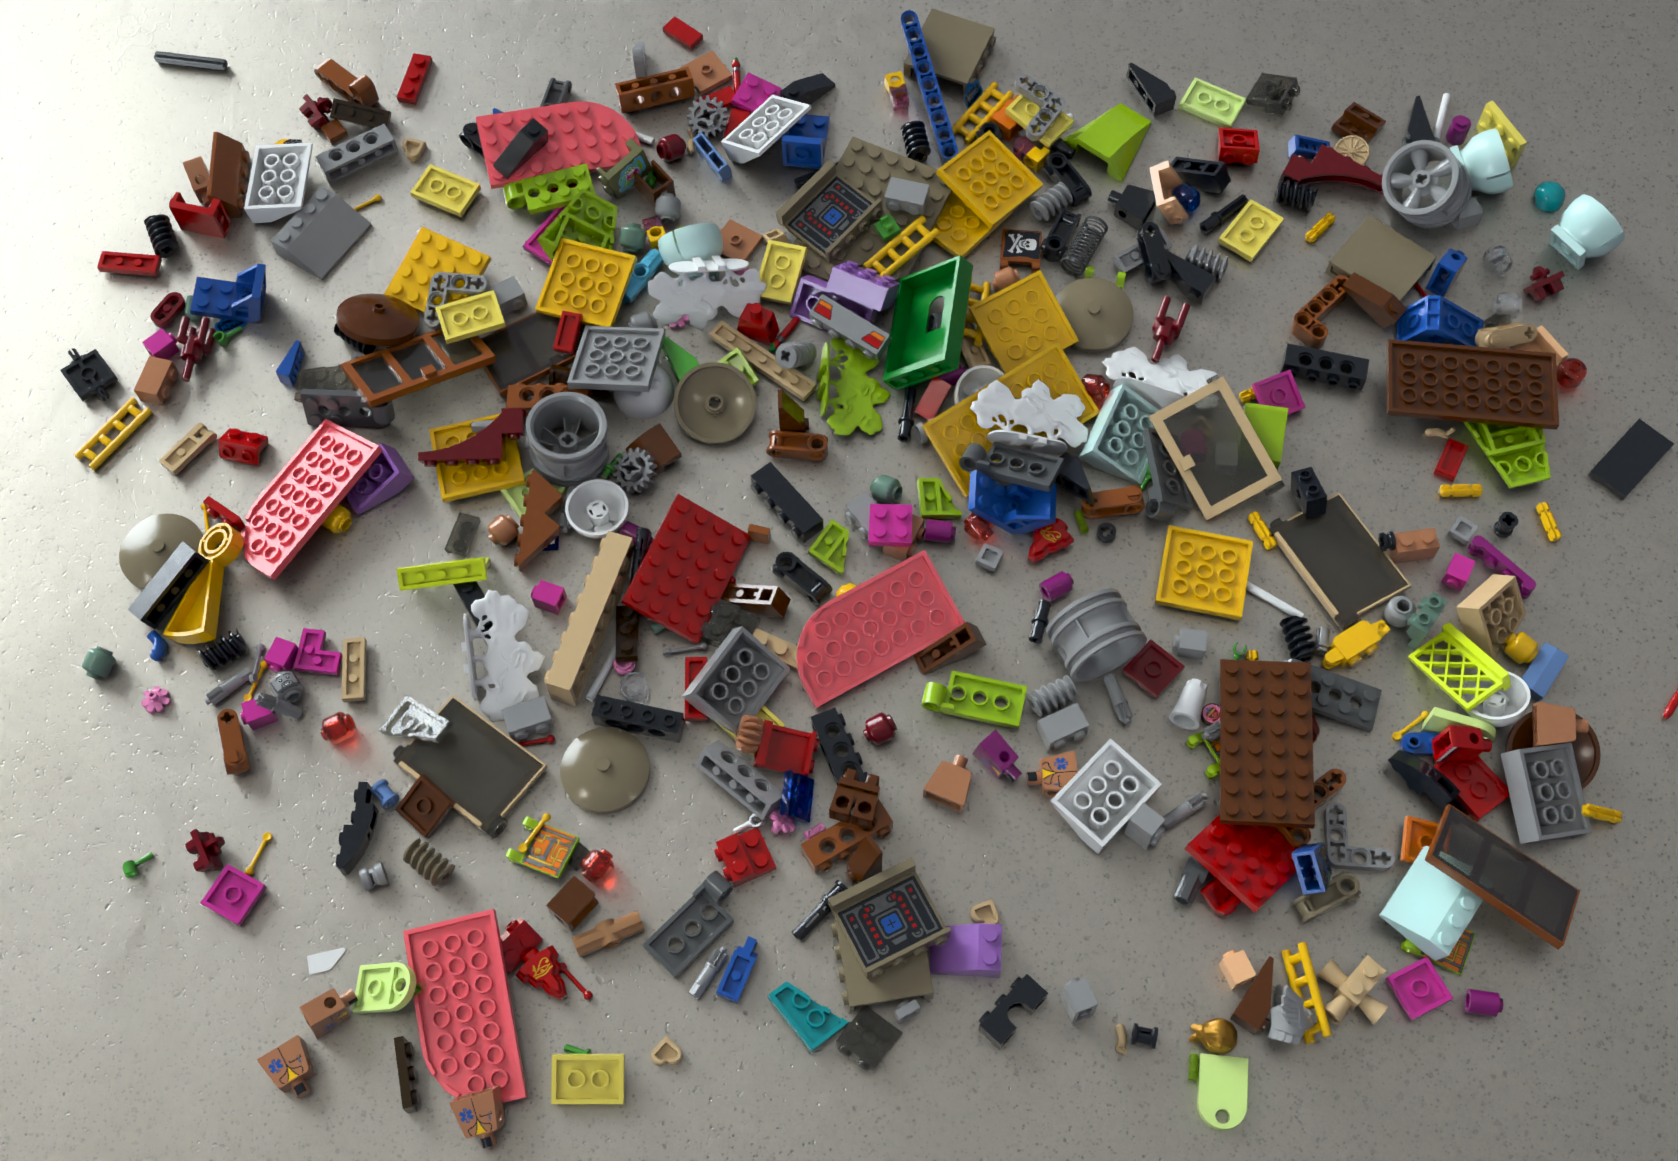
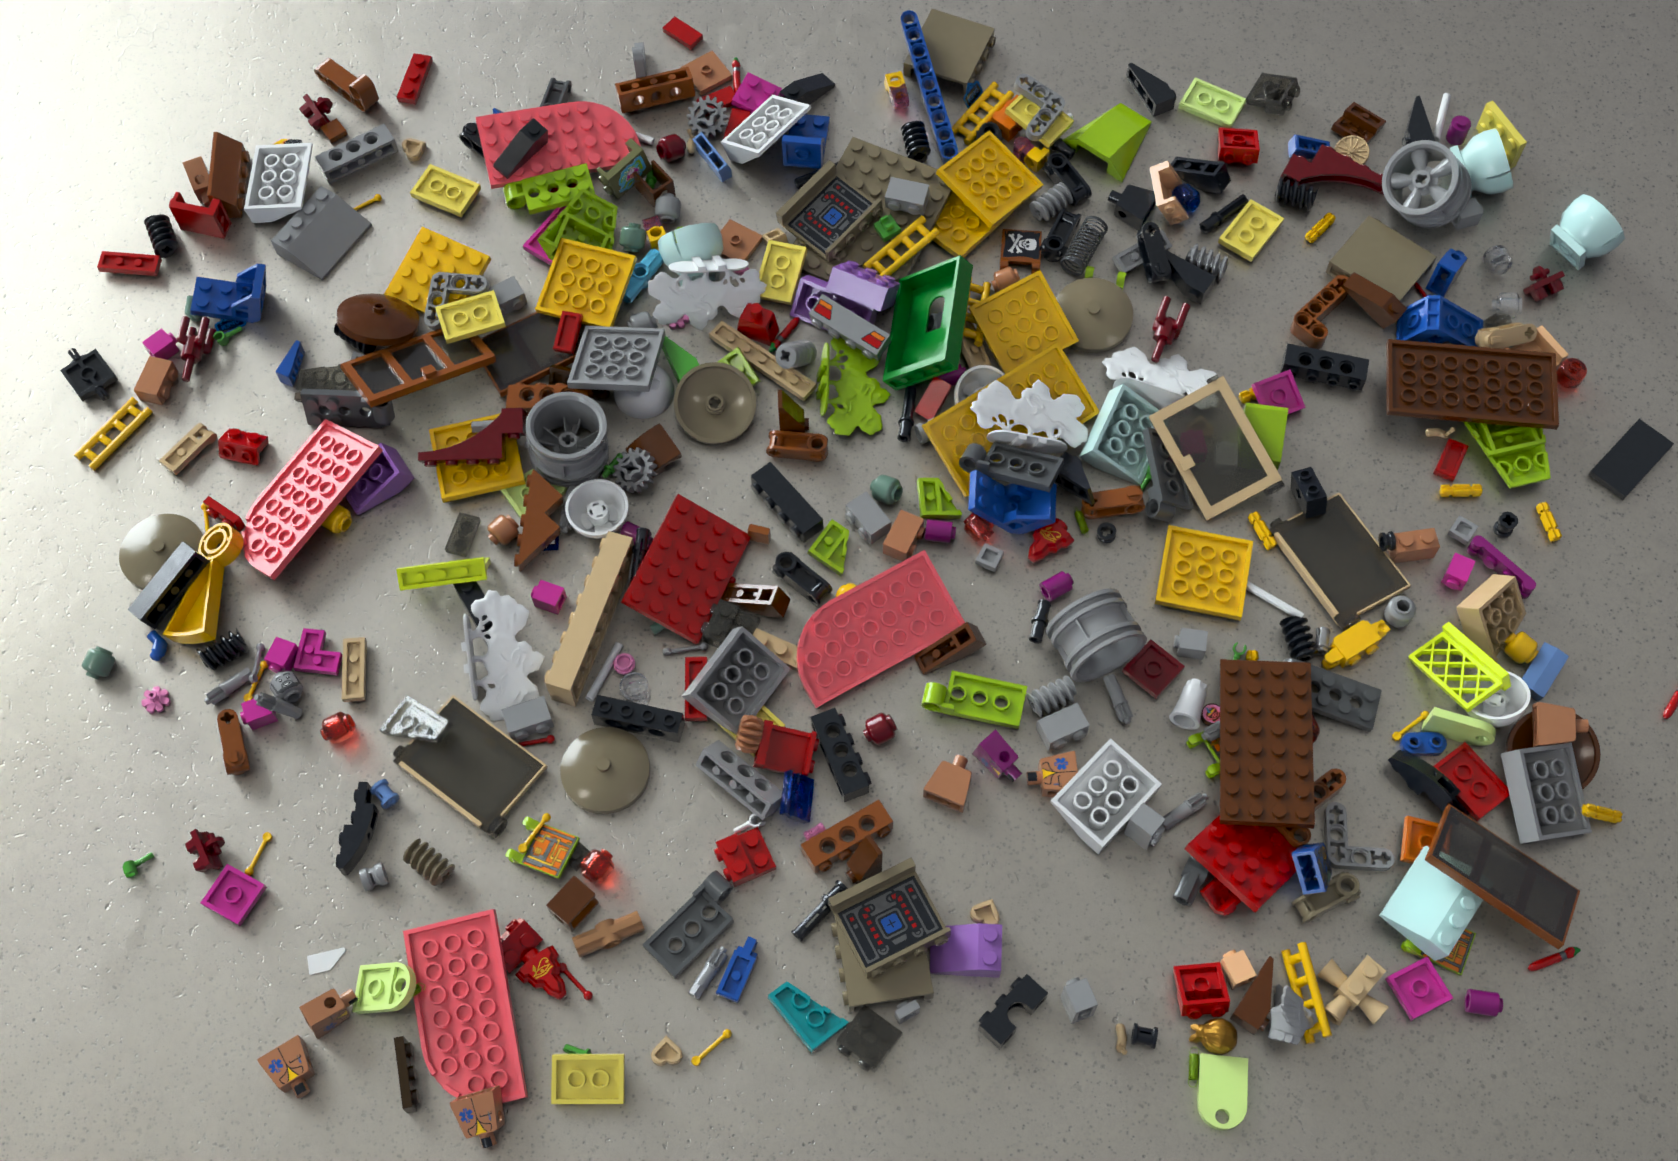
(167, 310): dark red plate -> none
(190, 60): axle -> none
(359, 114): dark brown plate -> none
(425, 806): reddish brown tile -> none
(626, 634): dark brown plate -> none
(696, 1060): none -> yellow hinge
(781, 822): bright pink plant -> none
(855, 795): reddish brown hips -> none
(890, 525): dark pink plate -> none
(1096, 386): clear red head -> none
(1201, 990): none -> red plate
(1423, 621): sand green plate -> none
(1459, 744): red torso -> none
(1549, 196): teal hair -> none
(1555, 958): none -> red piece

